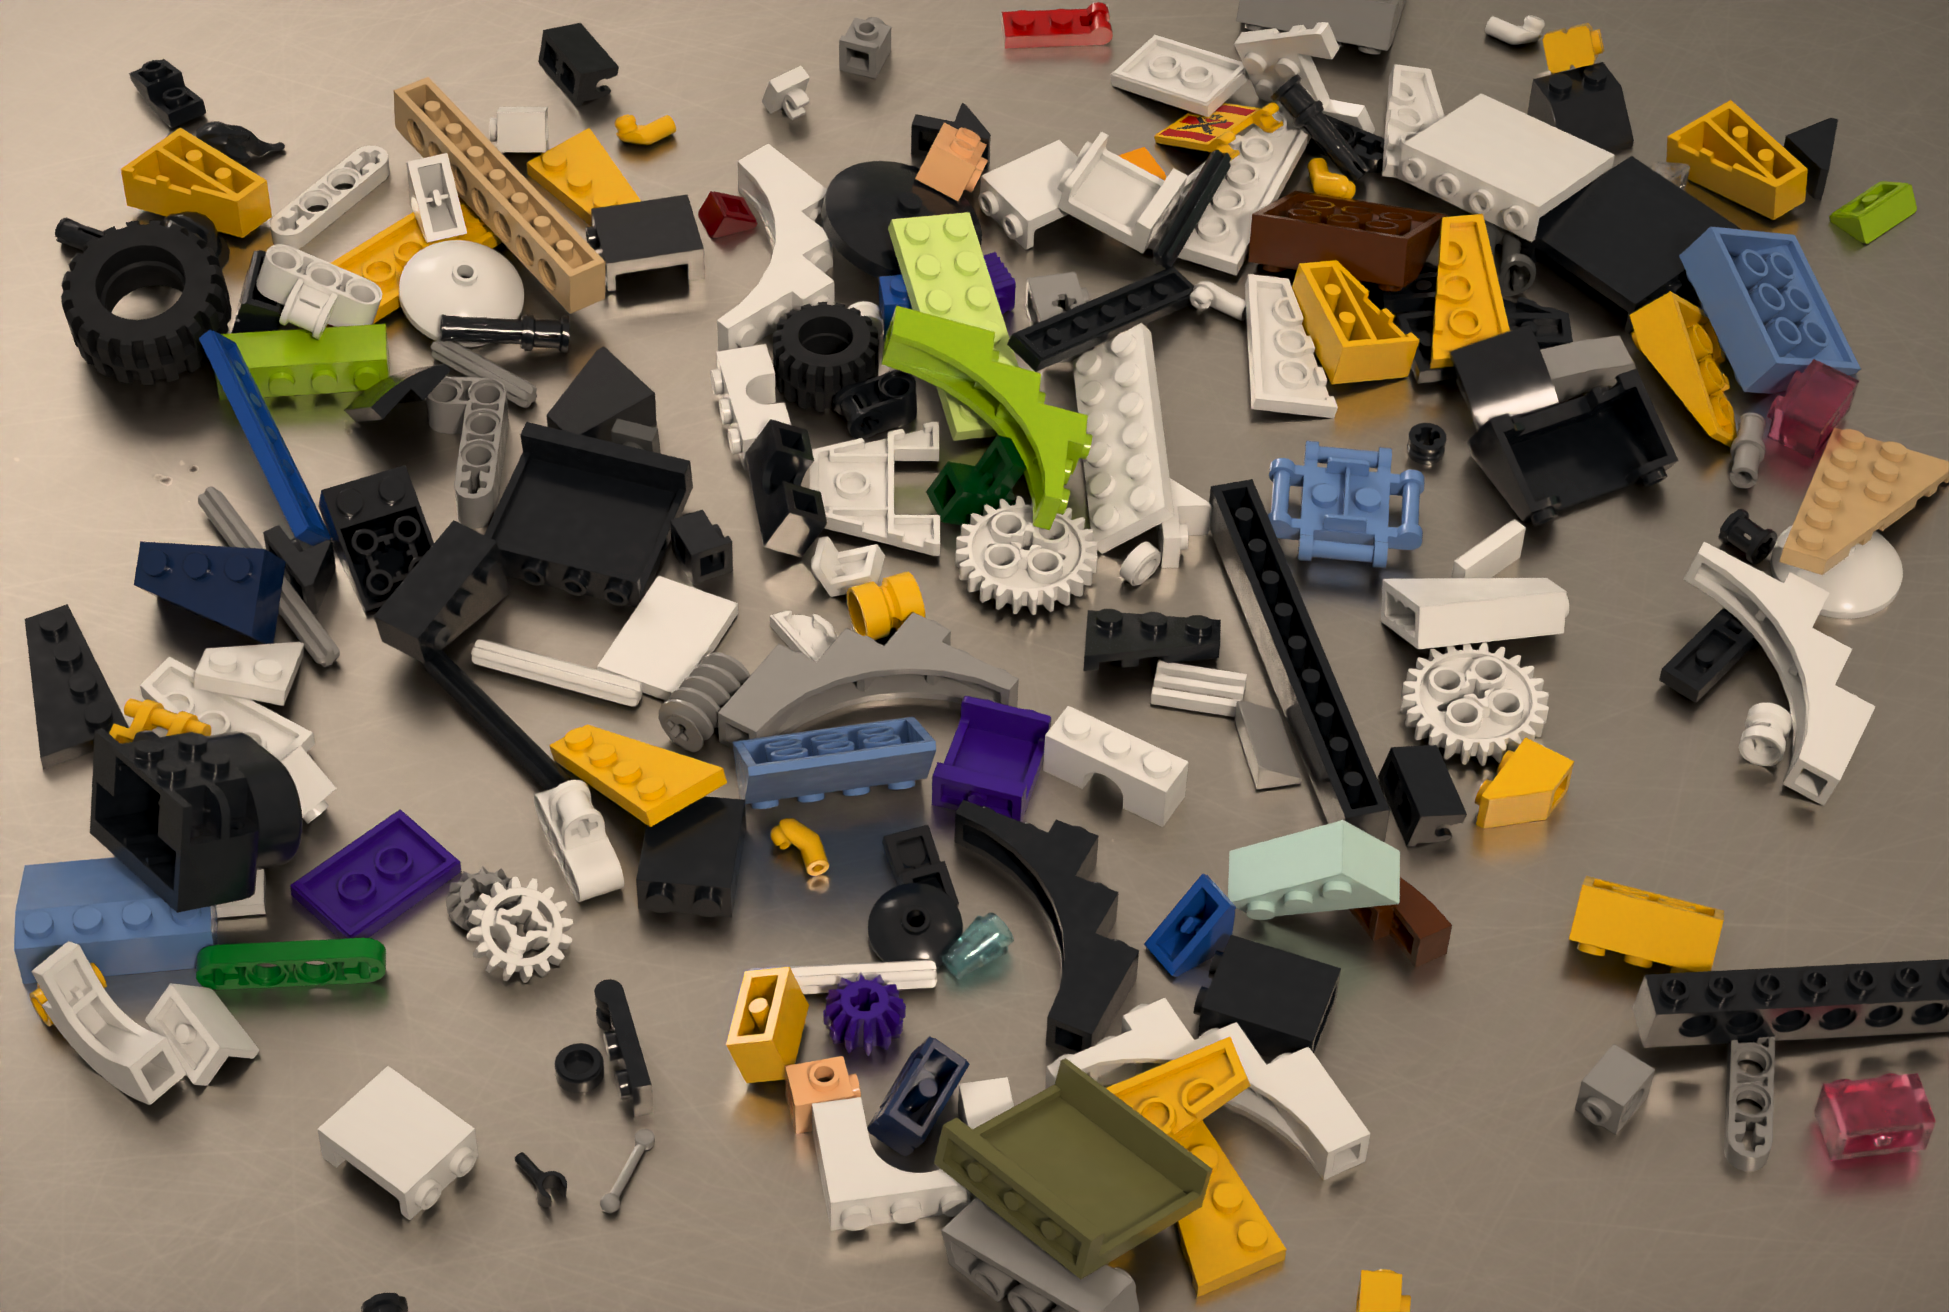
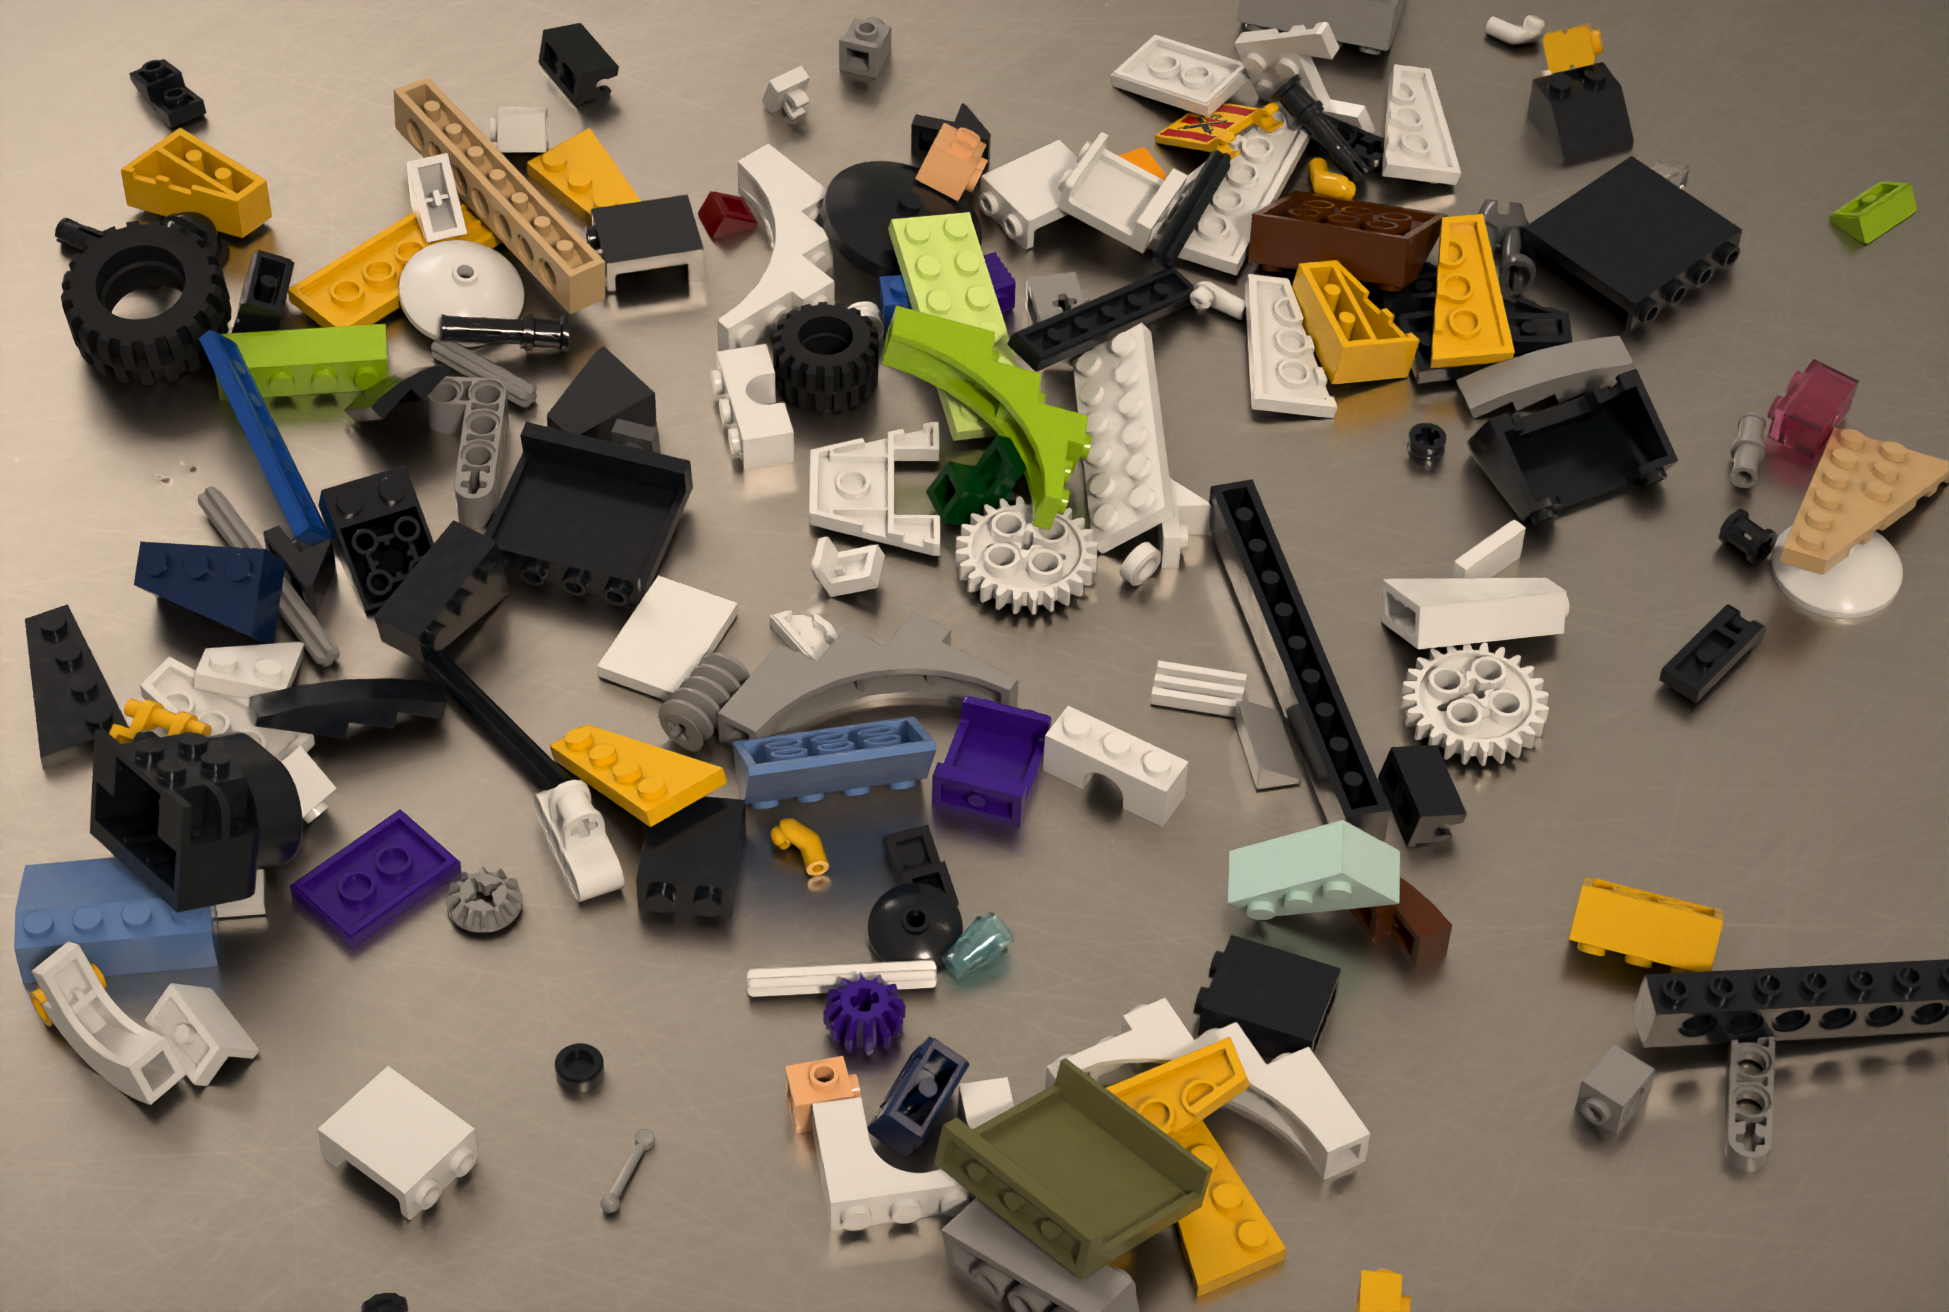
(235, 141): black piece -> none
(316, 291): white piece -> none
(332, 705): none -> black slope
(344, 959): green beam -> none
(363, 169): white beam -> none
(502, 926): white gear -> none
(542, 1180): black hand -> none
(557, 672): white axle -> none
(623, 1045): black plate -> none
(643, 134): yellow arm -> none
(701, 547): black brick -> none
(767, 1024): yellow brick -> none
(786, 511): black arch -> none
(880, 403): black piece -> none
(883, 607): yellow wheel -> none
(1057, 27): red plate -> none
(1080, 912): black arch -> none
(1151, 634): black wing -> none
(1194, 928): blue slope -> none
(1345, 504): medium blue brick -> none
(1500, 164): white panel -> none
(1504, 376): black slope -> none
(1525, 786): yellow slope -> none
(1687, 356): yellow wedge -> none
(1739, 161): yellow wedge -> none
(1765, 307): medium blue slope -> none
(1765, 734): white wheel -> none
(1808, 662): white arch -> none
(1814, 150): black slope -> none
(1874, 1116): clear pink brick -> none

